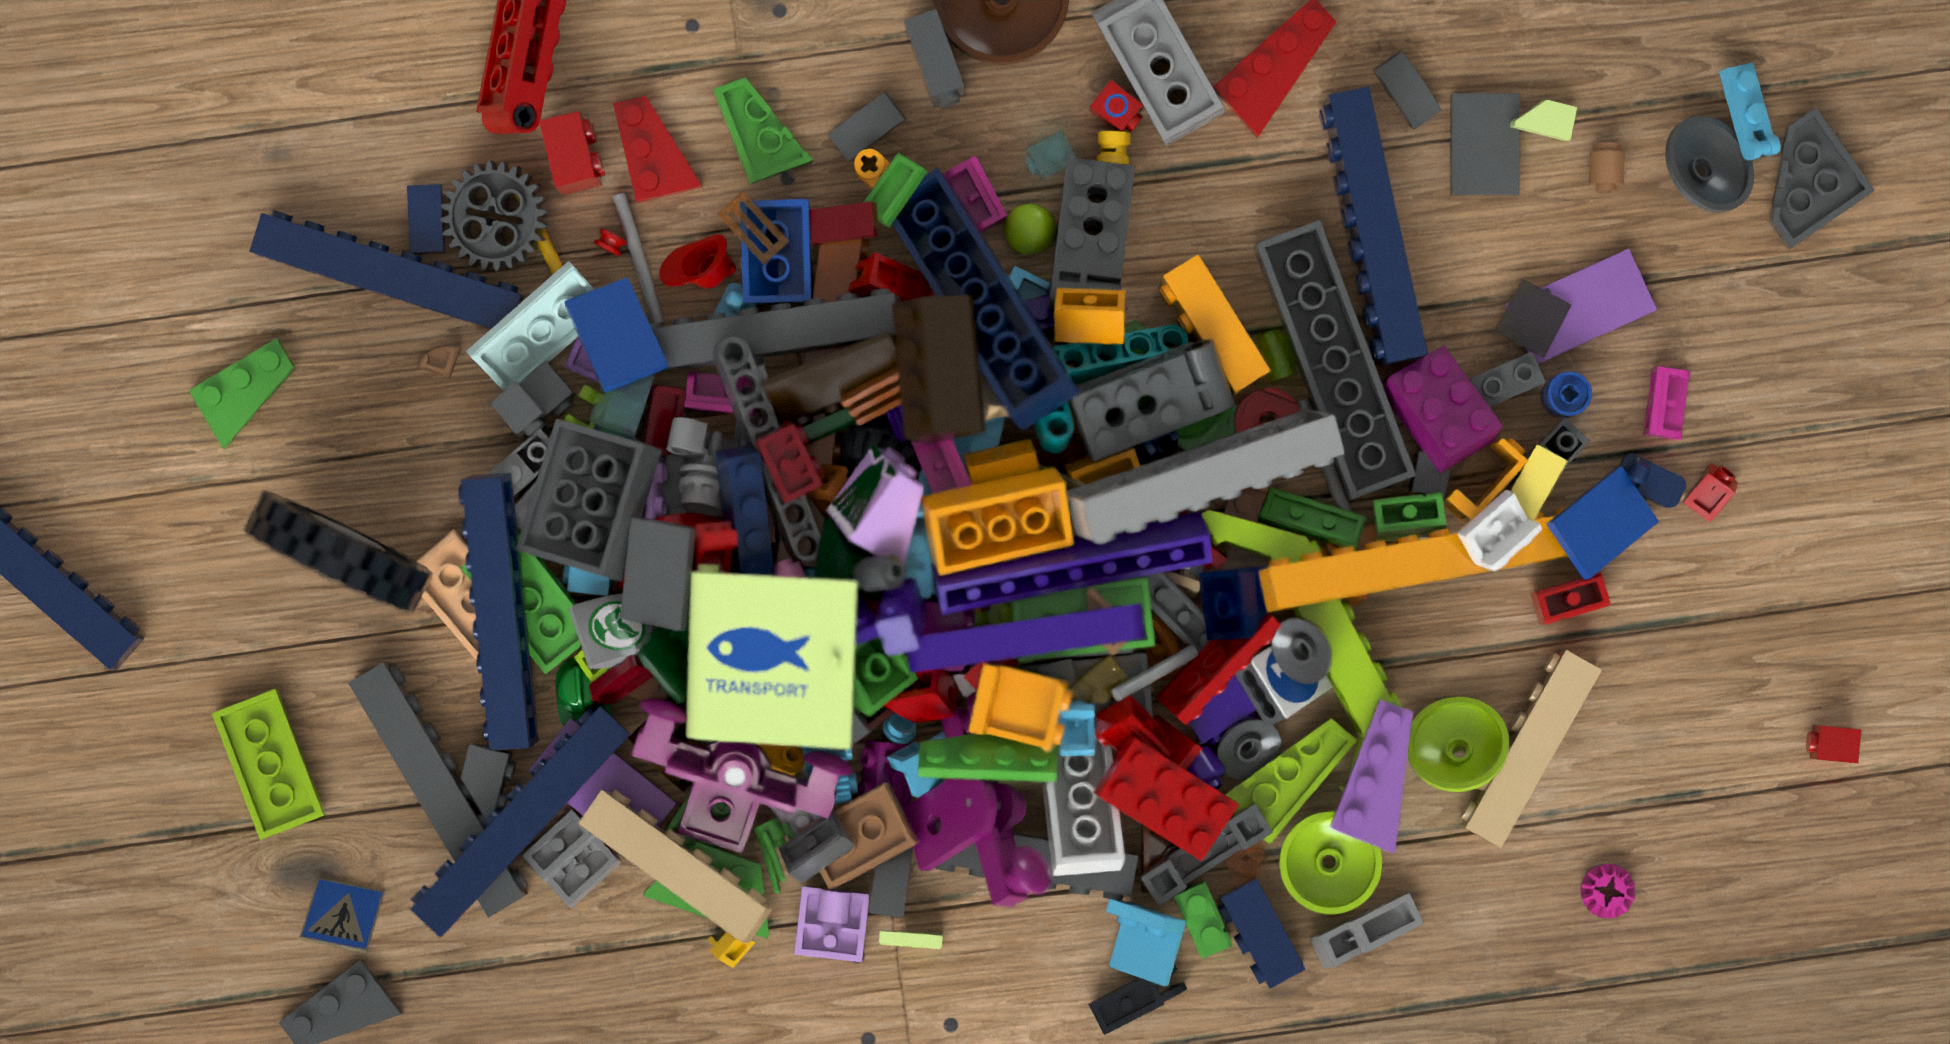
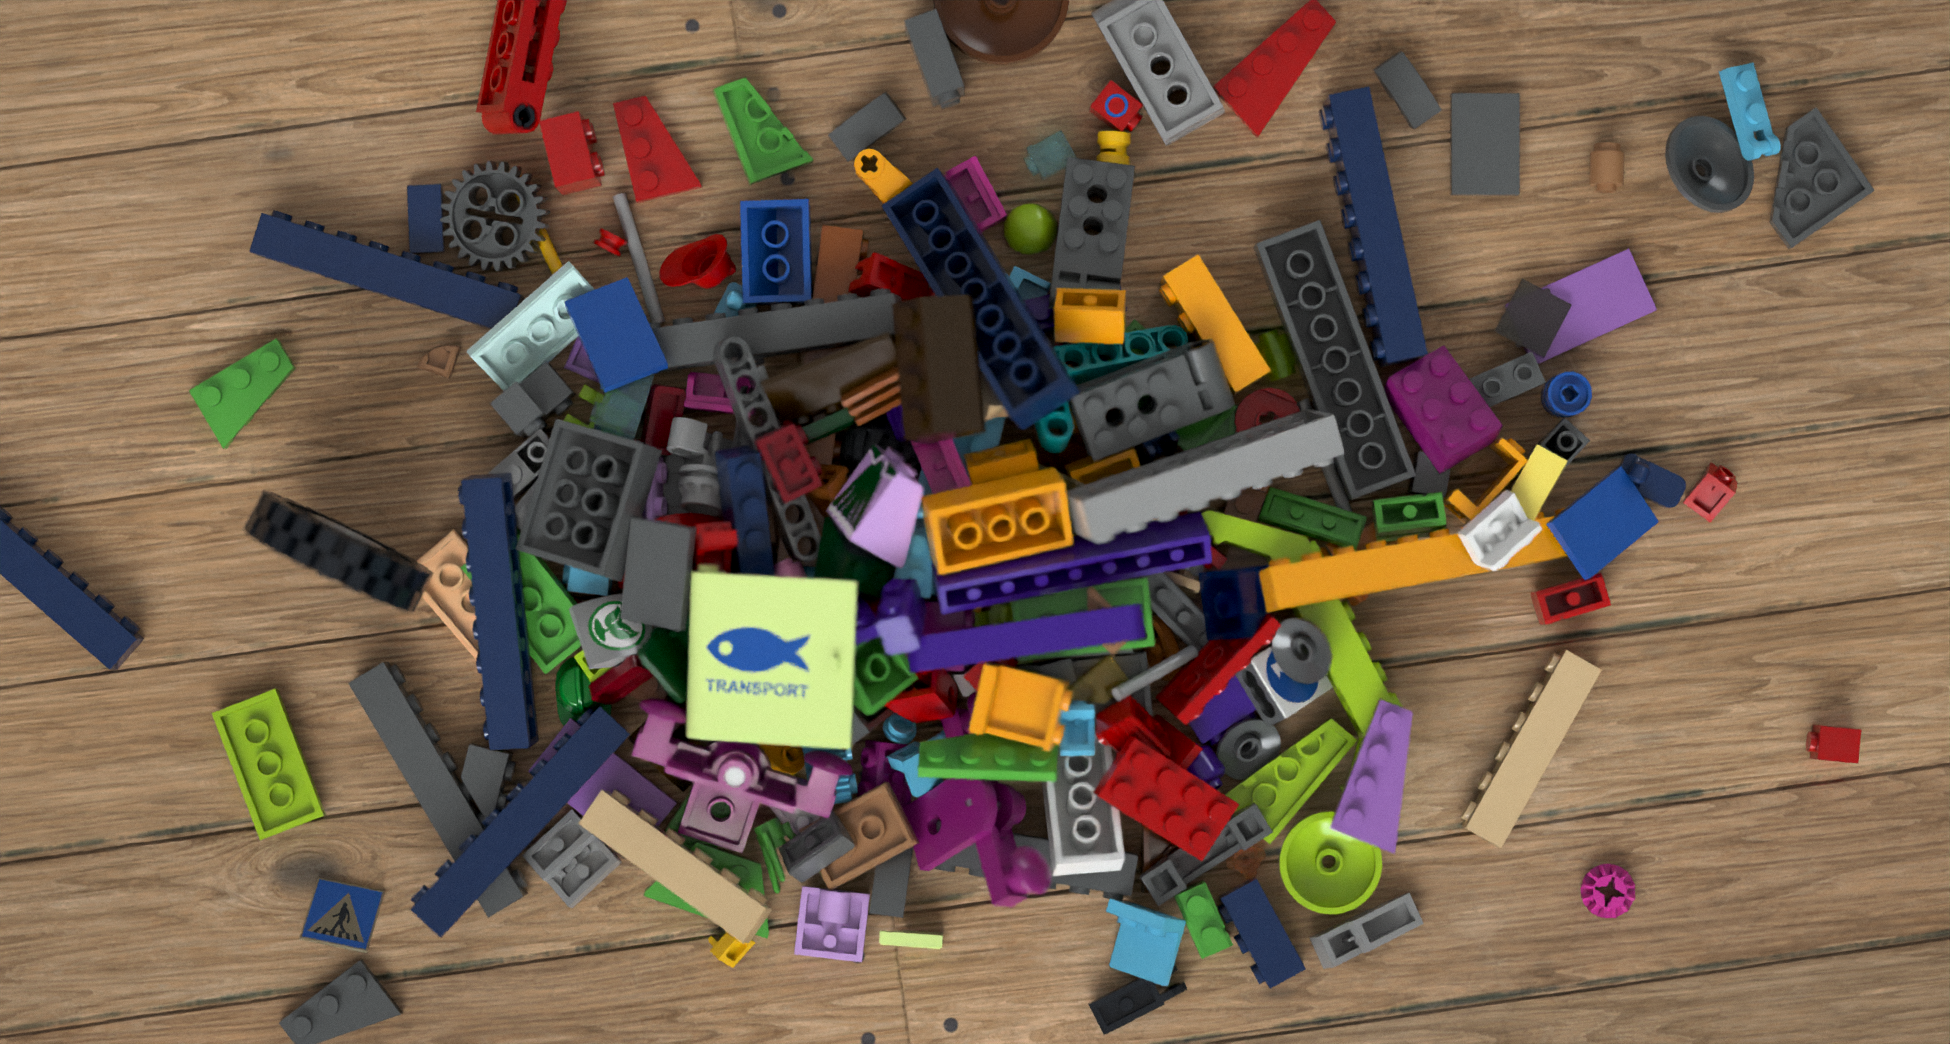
(772, 249): clear orange tile -> none
(843, 223): dark red tile -> none
(879, 572): dark grey brick -> none
(895, 188): bright green tile -> none
(1452, 727): lime dish -> none
(1548, 119): yellowish green tile -> none
(1666, 403): dark pink hinge -> none

